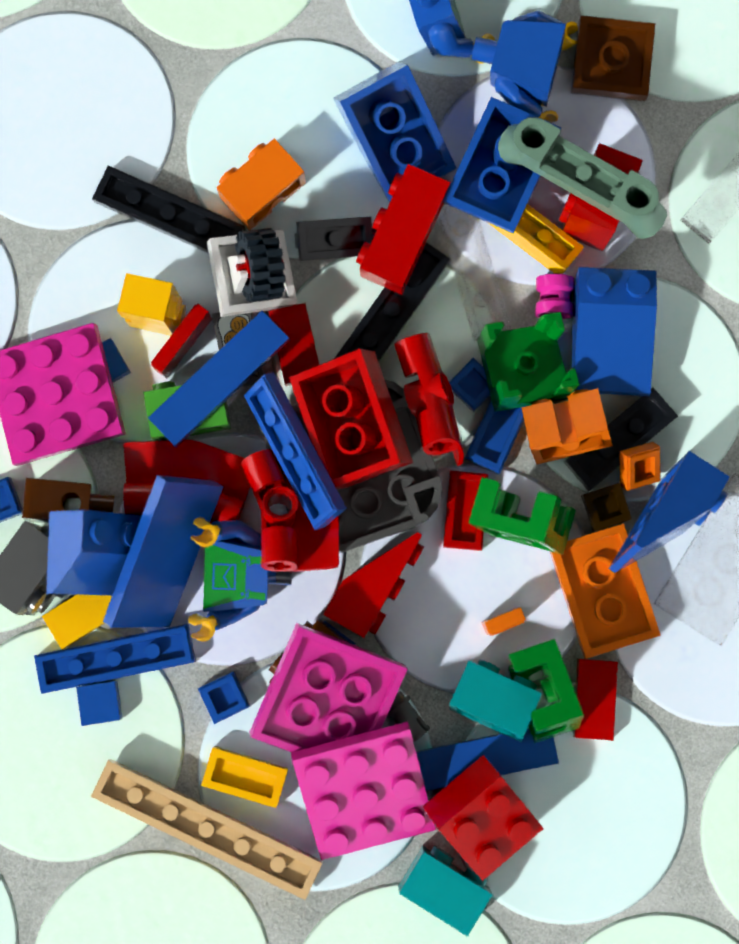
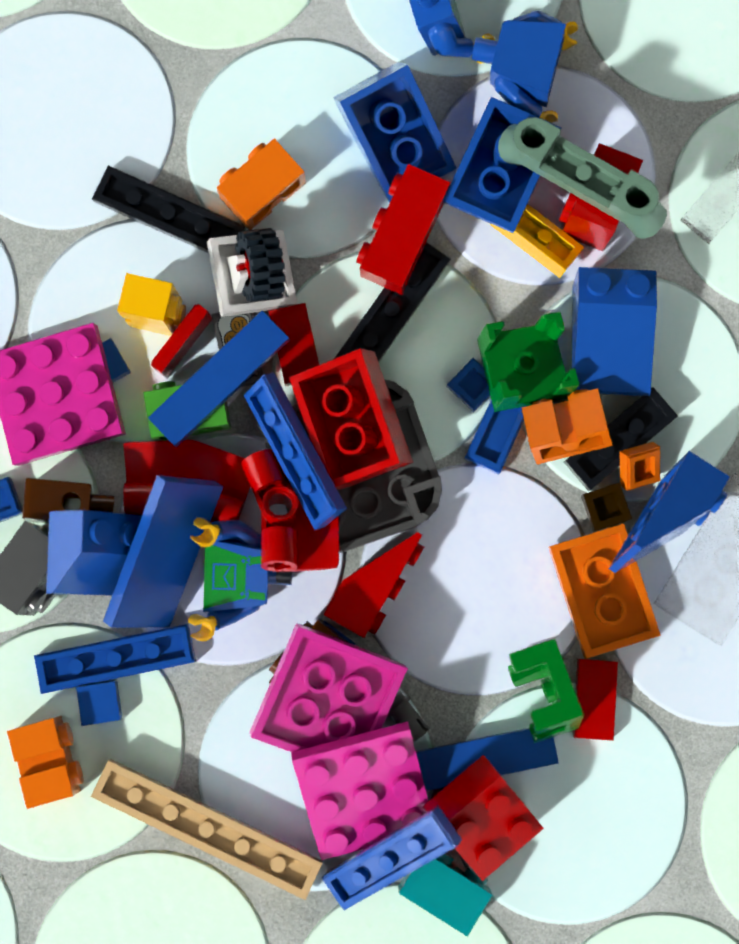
(45, 761): none -> orange brick
(76, 618): yellow tile -> none
(224, 697): blue tile -> none
(244, 777): yellow tile -> none
(332, 237): black plate -> none
(392, 858): none -> tile
(429, 396): red panel -> none
(460, 502): red tile -> none
(473, 269): clear tile -> none
(495, 699): teal brick -> none
(497, 516): green panel -> none
(504, 621): orange tile -> none
(554, 295): dark pink wheel -> none
(613, 58): reddish brown plate -> none

